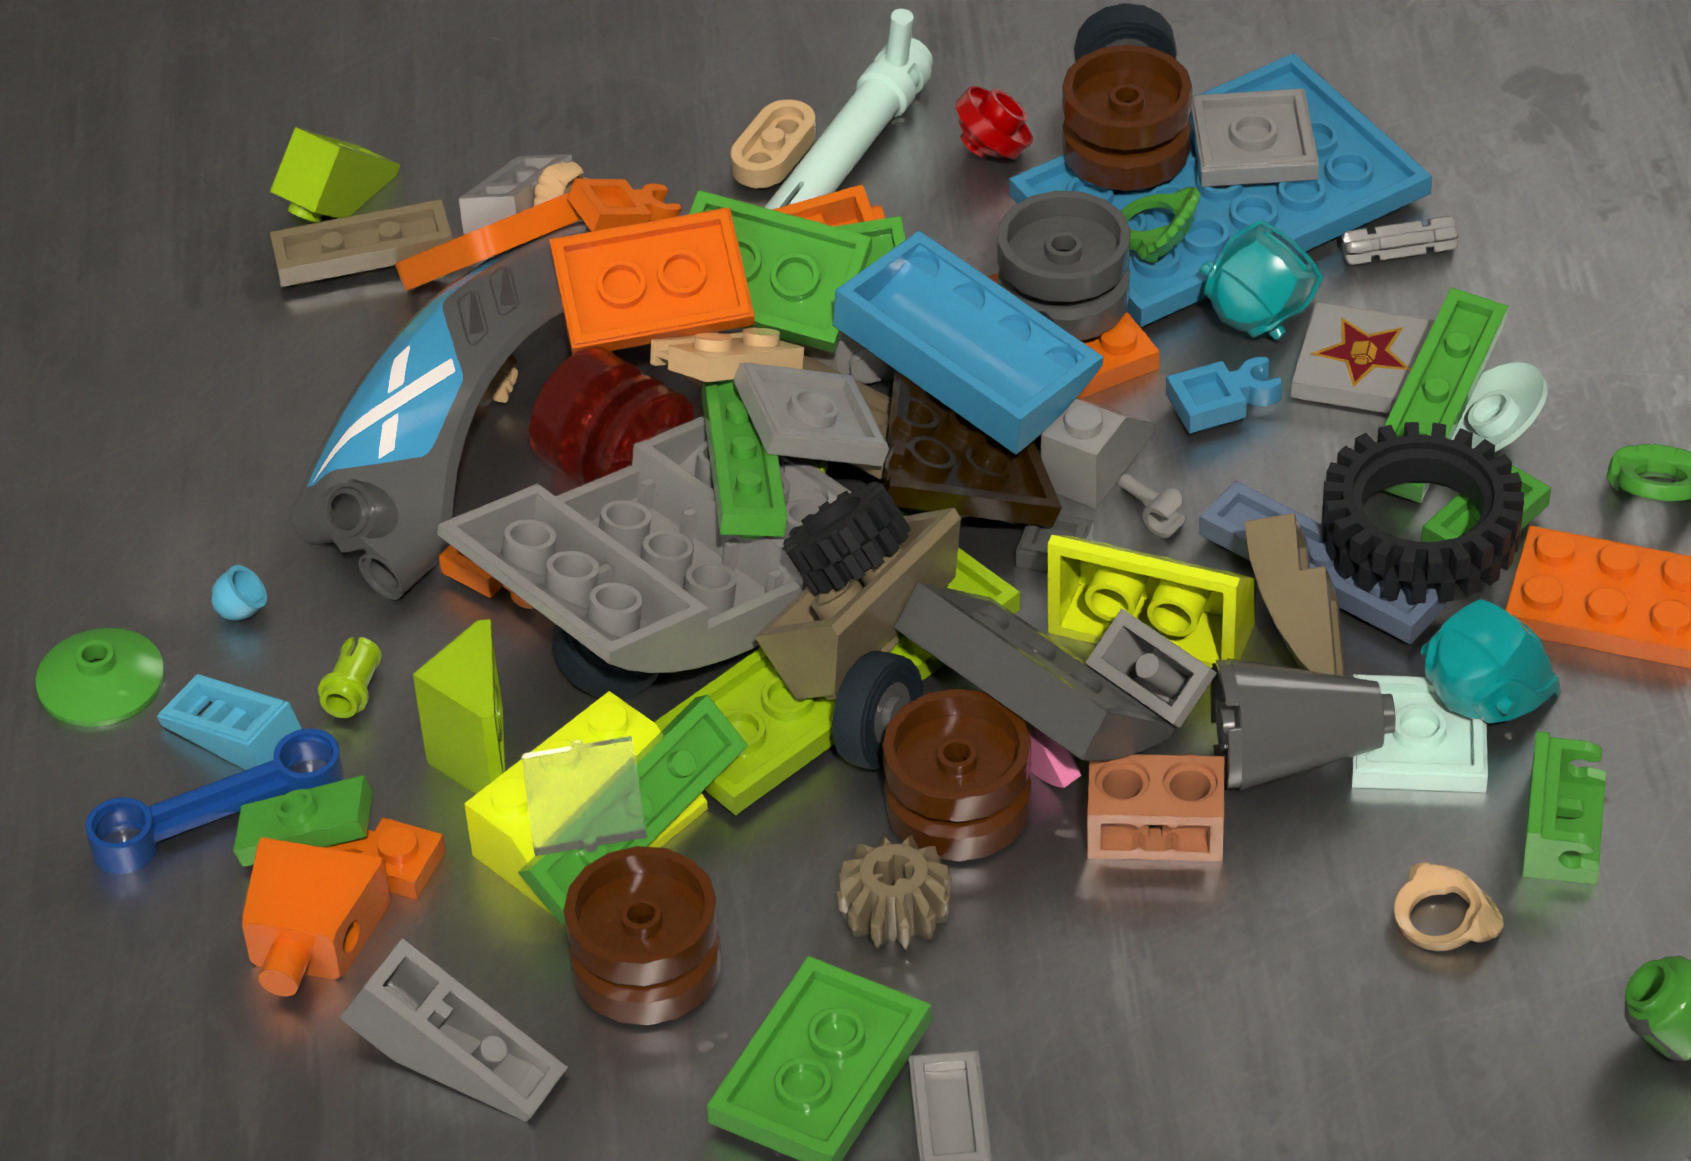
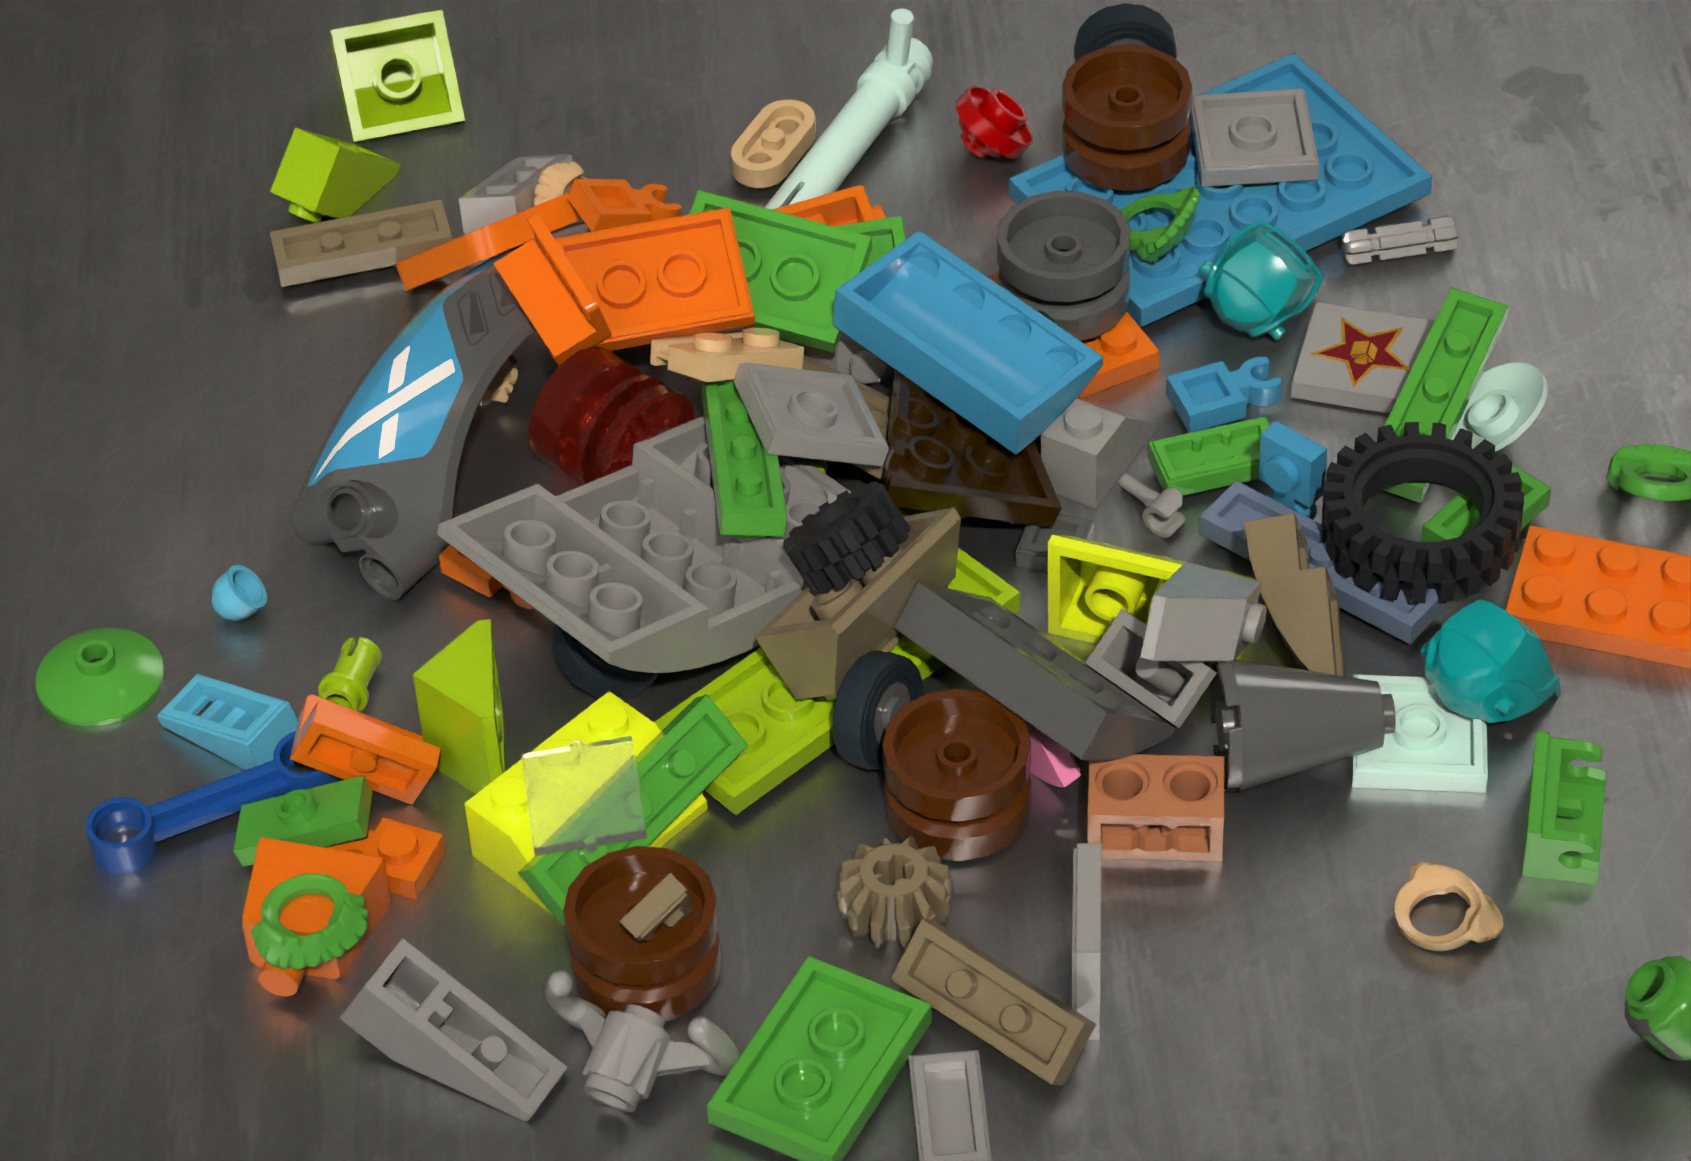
(286, 949): none -> bright green piece
(357, 745): none -> orange panel
(396, 76): none -> lime slope
(552, 294): none -> orange panel
(634, 1047): none -> light grey piece
(664, 904): none -> dark tan tile
(993, 1002): none -> dark tan plate
(1087, 933): none -> light grey tile
(1203, 616): none -> light grey slope
(1208, 457): none -> bright green plate
(1292, 468): none -> dark azure plate

